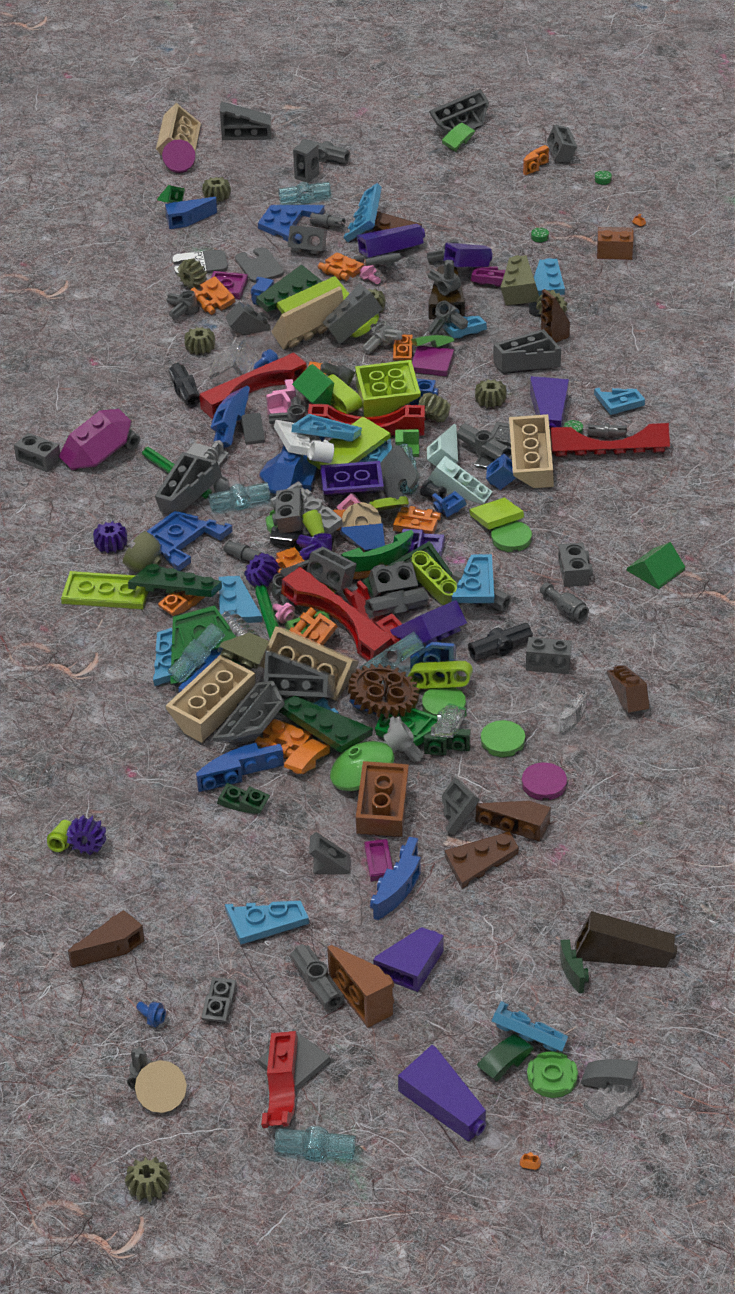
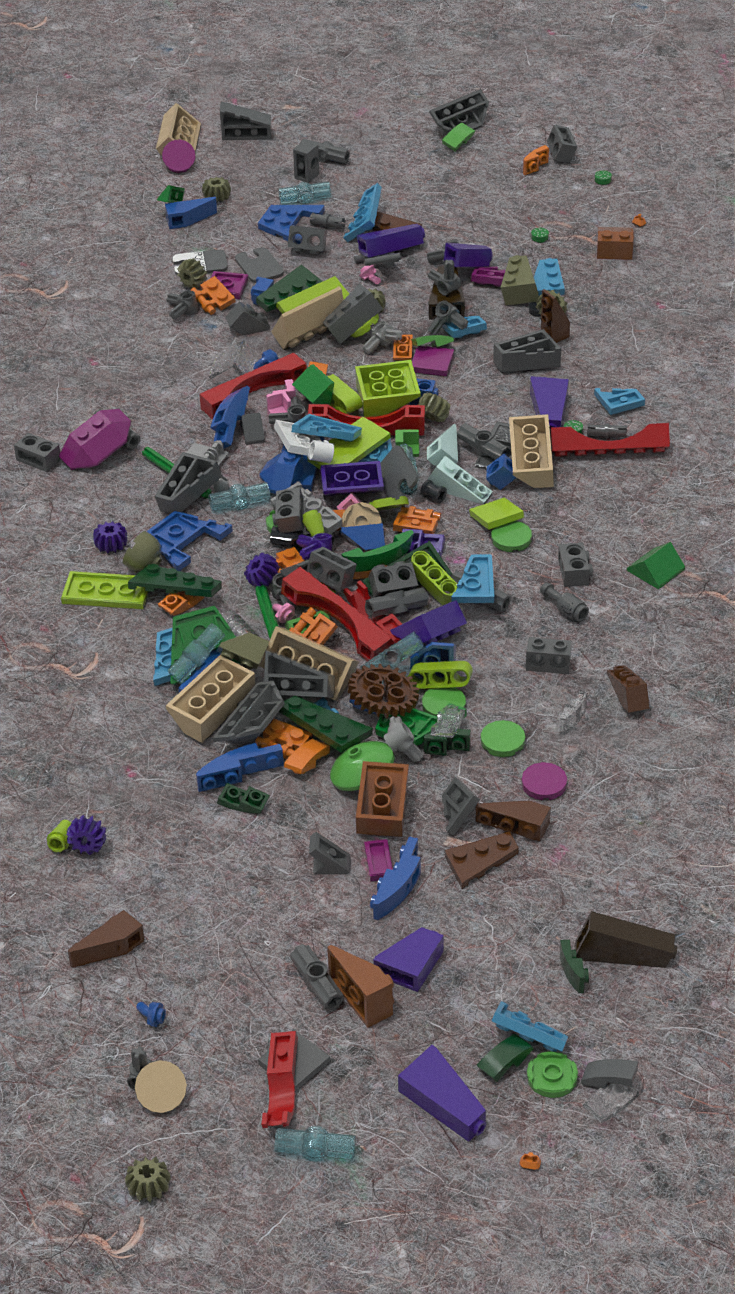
(184, 385): black piece -> none
(199, 340): olive gear -> none
(219, 1000): dark grey slope -> none
(237, 598): dark azure wing -> none
(243, 551): dark grey pin -> none
(257, 922): dark azure wing -> none
(341, 266): orange plate -> none
(342, 372): dark grey axle -> none
(449, 504): blue bracket -> none
(490, 393): olive gear -> none
(500, 641): black piece -> none

